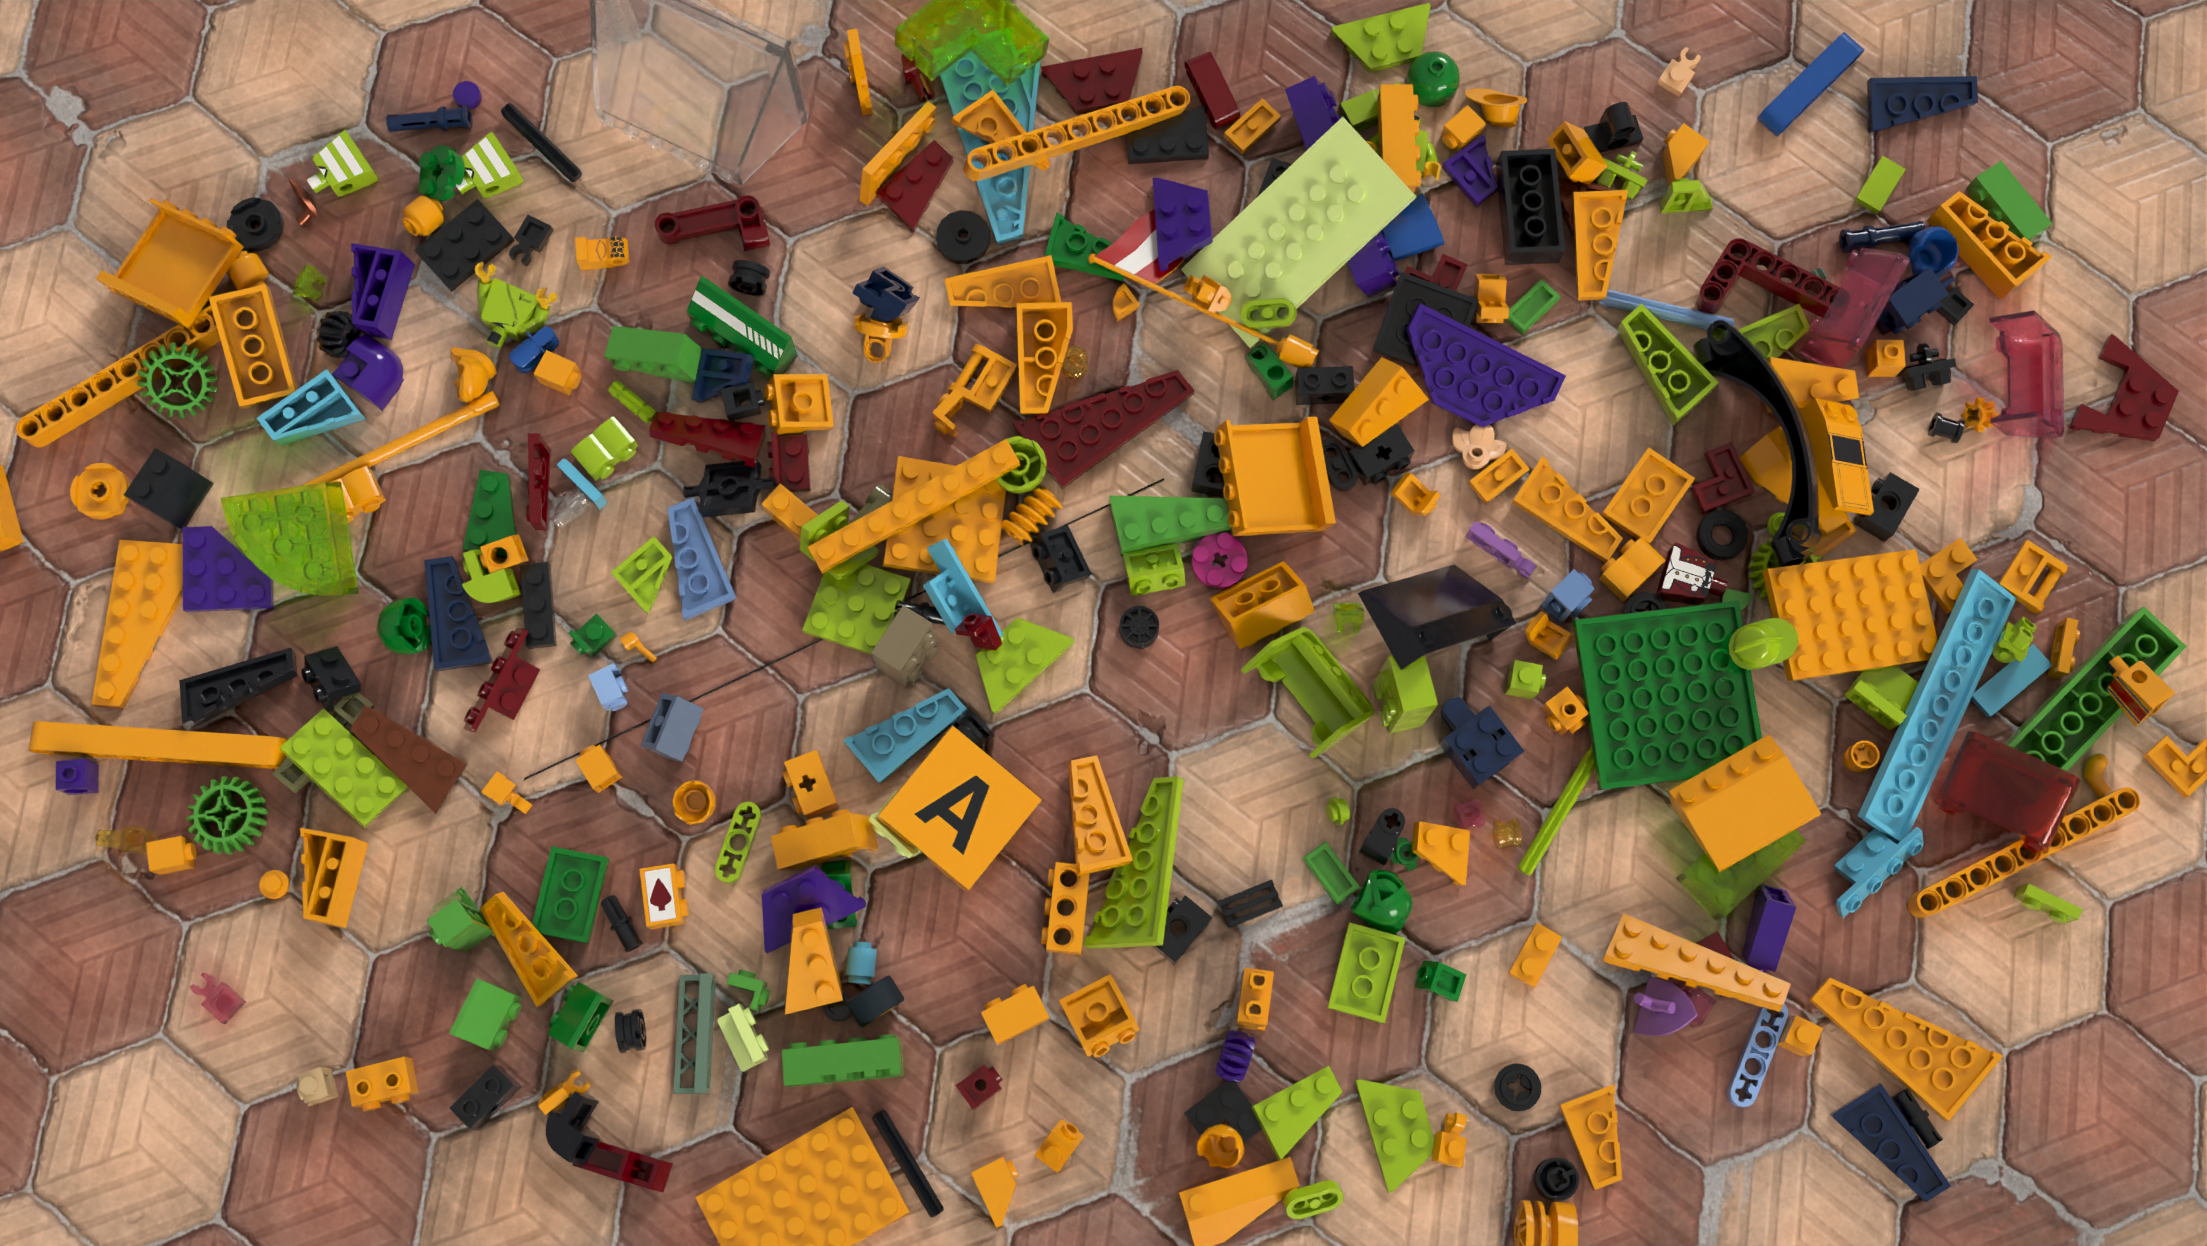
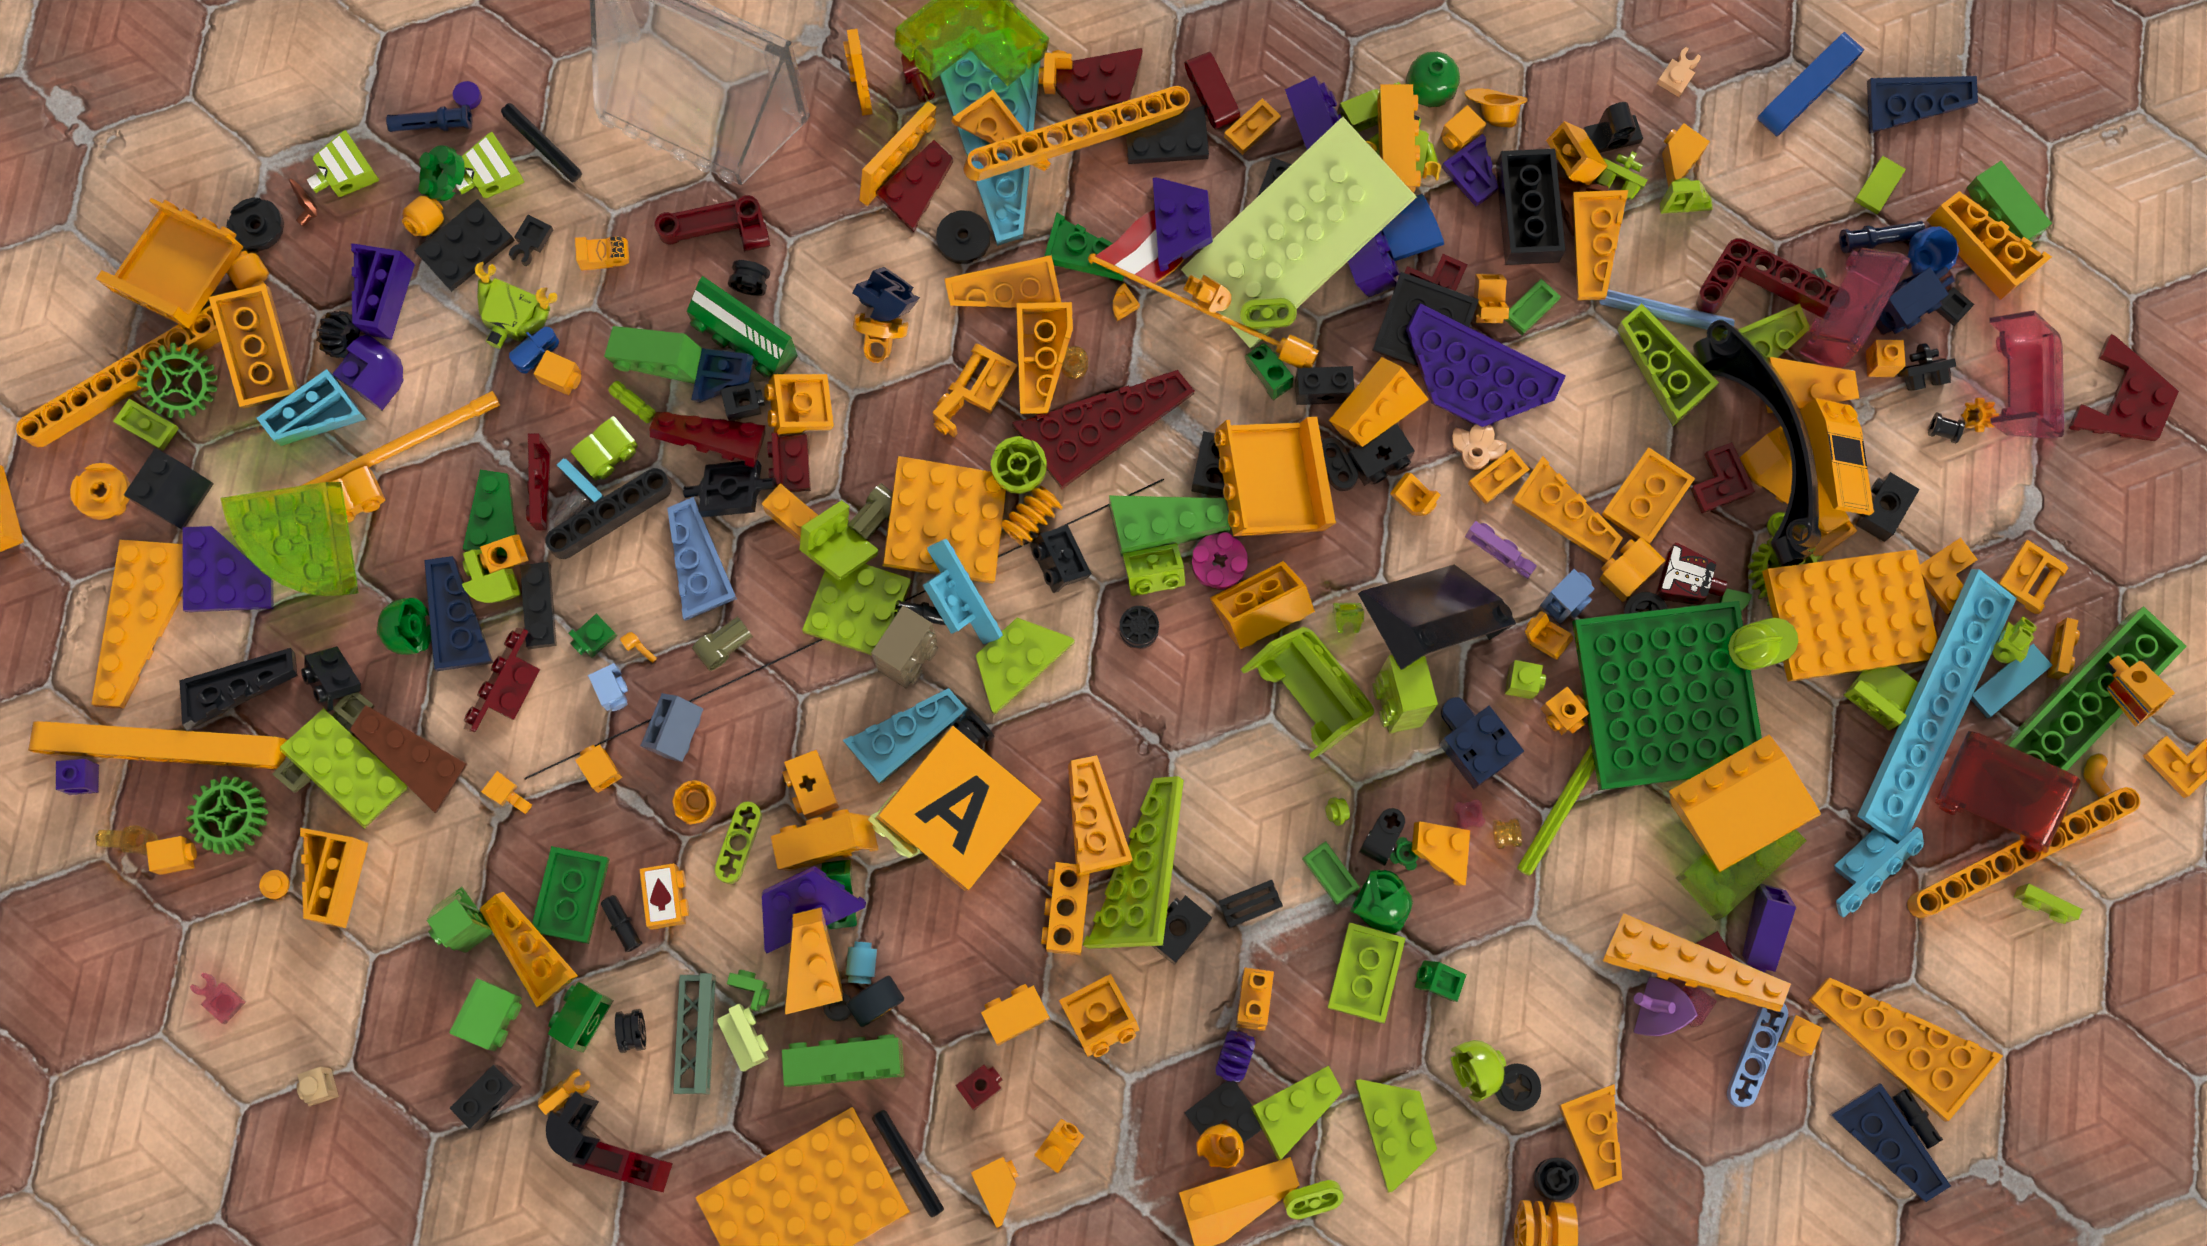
(146, 424): none -> lime plate
(306, 277): clear neon green tile -> none
(382, 1082): light orange brick -> none
(473, 373): light orange hair -> none
(594, 513): none -> black beam
(644, 572): lime wing -> none
(716, 647): none -> olive piece
(914, 506): light orange plate -> none
(981, 630): dark red bracket -> none
(1052, 61): none -> light orange bracket
(1386, 38): lime wing -> none
(1449, 1145): light orange plate -> none
(1479, 1068): none -> lime cylinder
(1535, 955): light orange plate -> none
(1727, 519): black tyre -> none
(1866, 754): light orange wheel -> none

